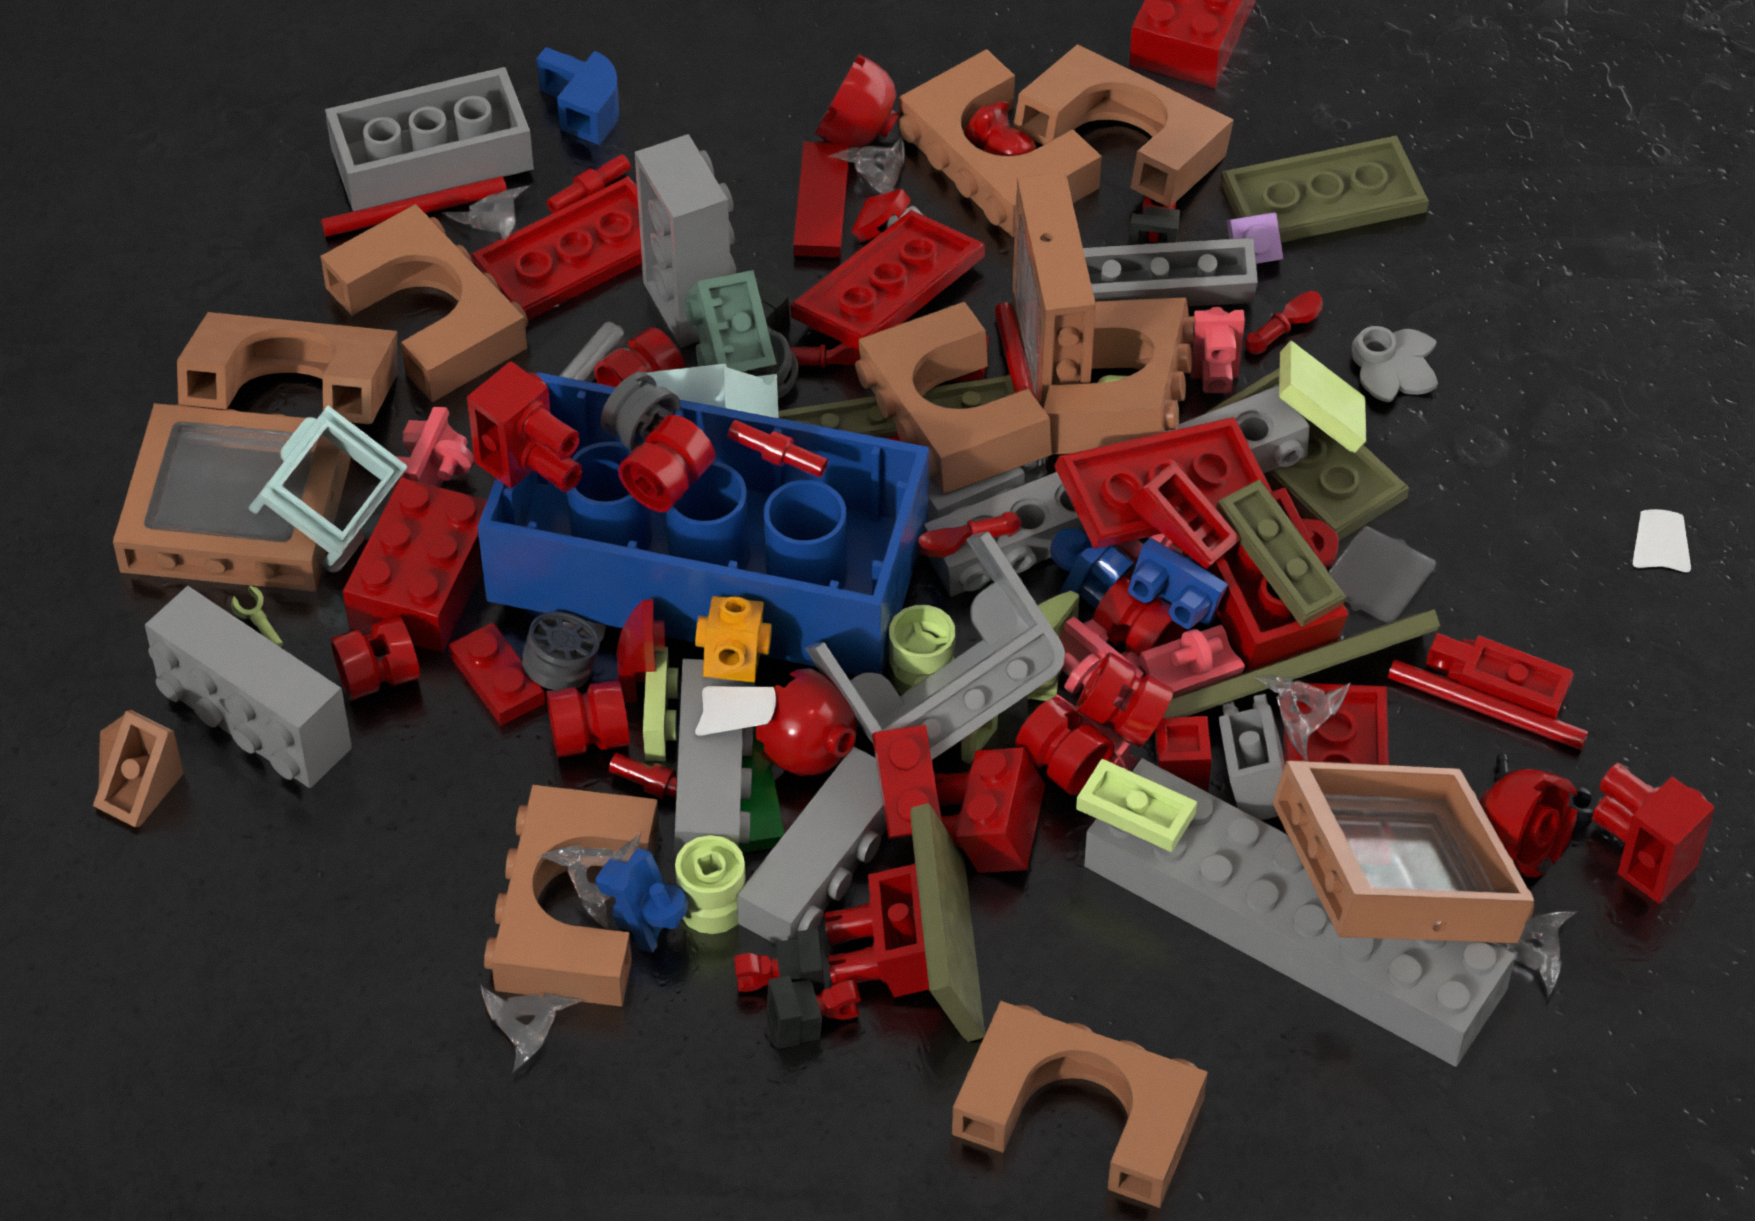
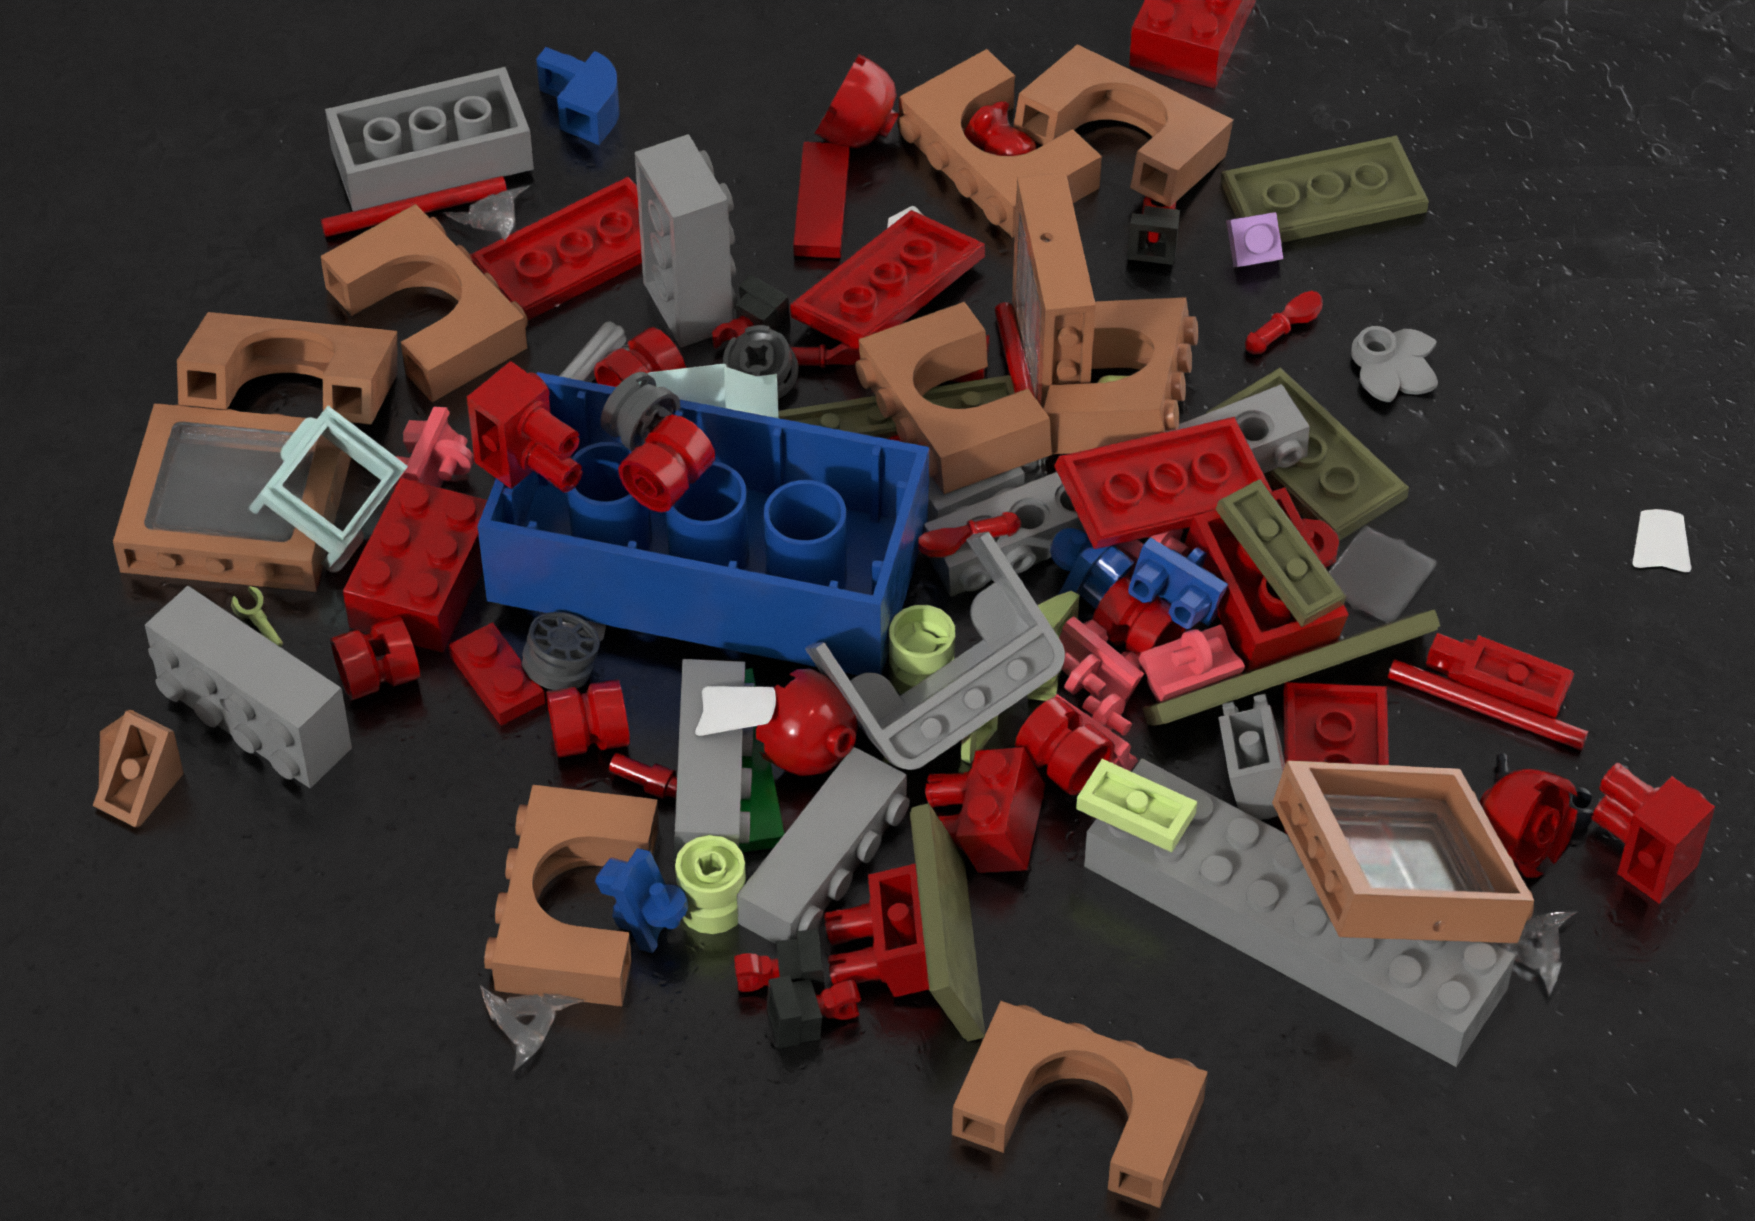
(578, 862): clear piece -> none
(589, 183): red bar -> none
(637, 648): red slope -> none
(658, 721): yellowish green plate -> none
(730, 323): sand green bracket -> none
(733, 638): light orange brick -> none
(777, 448): red bar -> none
(868, 156): clear piece -> none
(877, 211): red tile -> none
(904, 776): red plate -> none
(1140, 708): red wheel -> none
(1164, 517): red slope -> none
(1185, 749): red panel -> none
(1199, 270): light grey brick -> none
(1217, 348): coral hips -> none
(1321, 707): clear piece -> none
(1322, 397): yellowish green tile -> none

